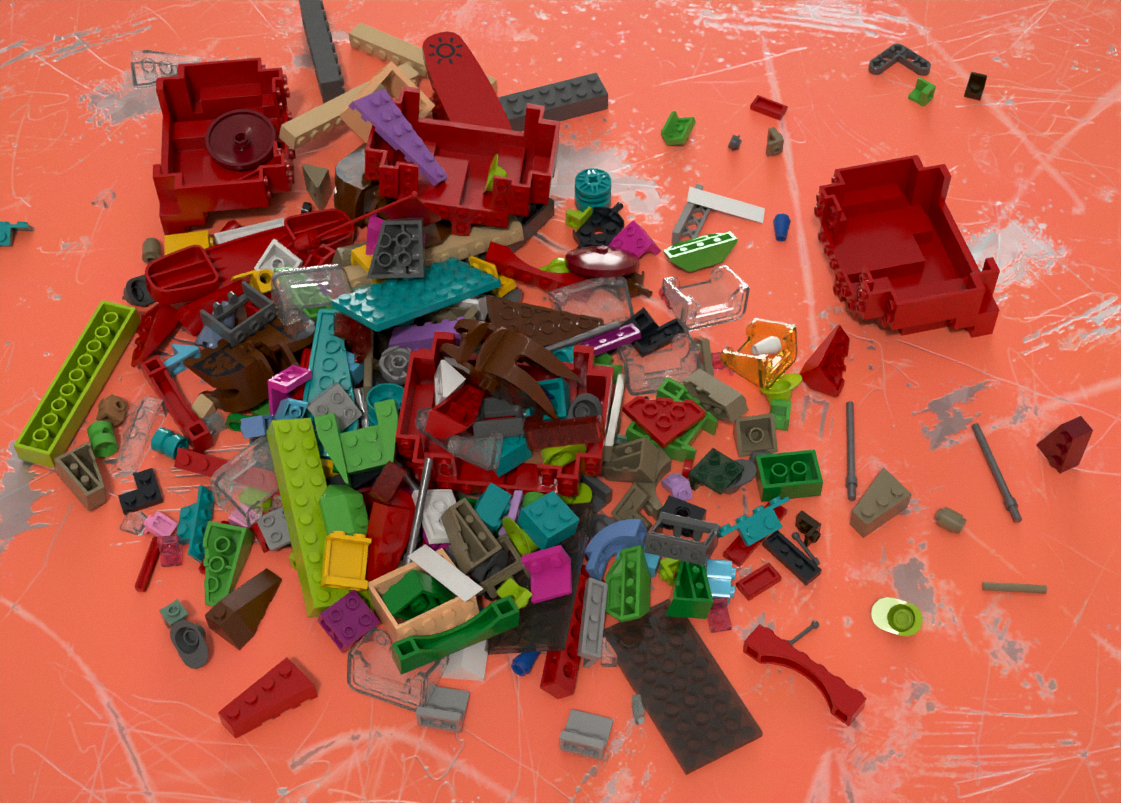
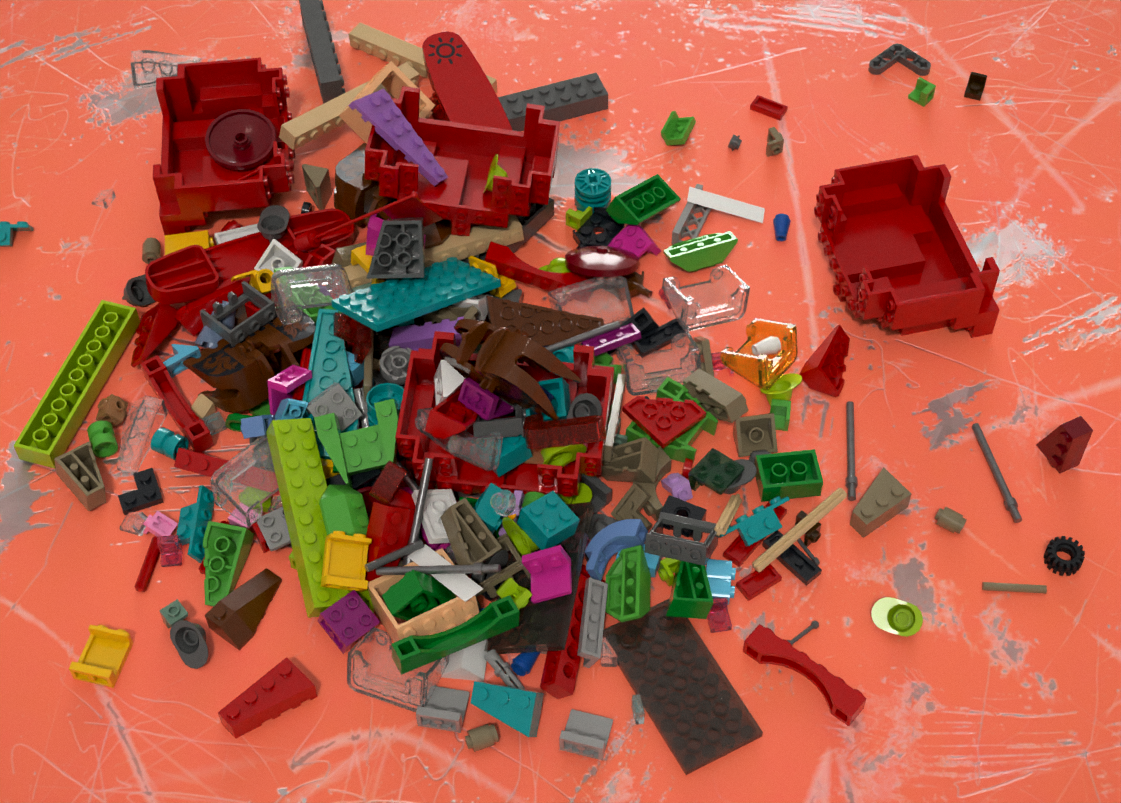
(102, 656): none -> yellow panel
(273, 222): none -> dark grey piece
(394, 555): none -> dark grey bar
(477, 568): none -> flat silver bar
(481, 737): none -> dark tan brick
(482, 401): none -> magenta bracket
(505, 504): none -> clear animal
(507, 676): none -> light grey pin
(510, 705): none -> teal wedge
(642, 201): none -> green slope
(728, 514): none -> tan axle
(799, 530): none -> tan axle
(1068, 547): none -> black tyre

